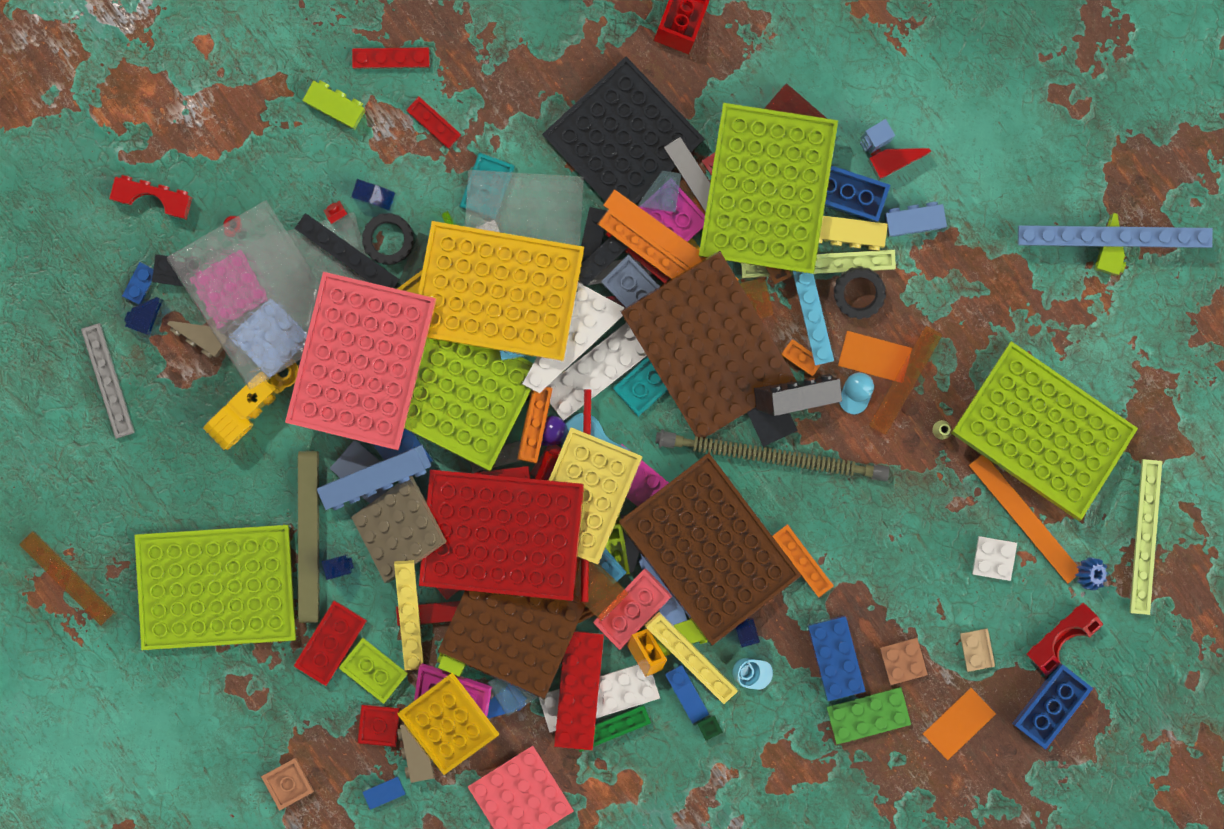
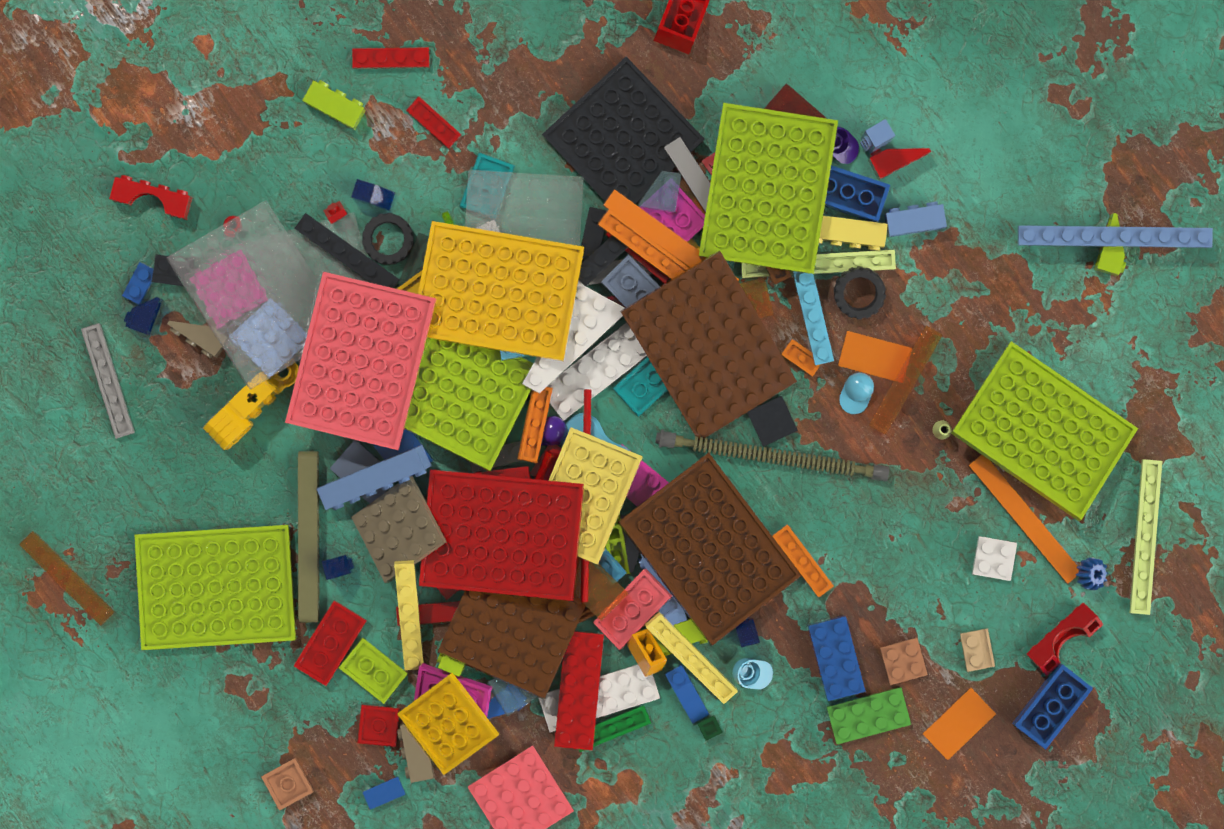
(798, 395): wedge -> none
(845, 147): none -> dark purple cap

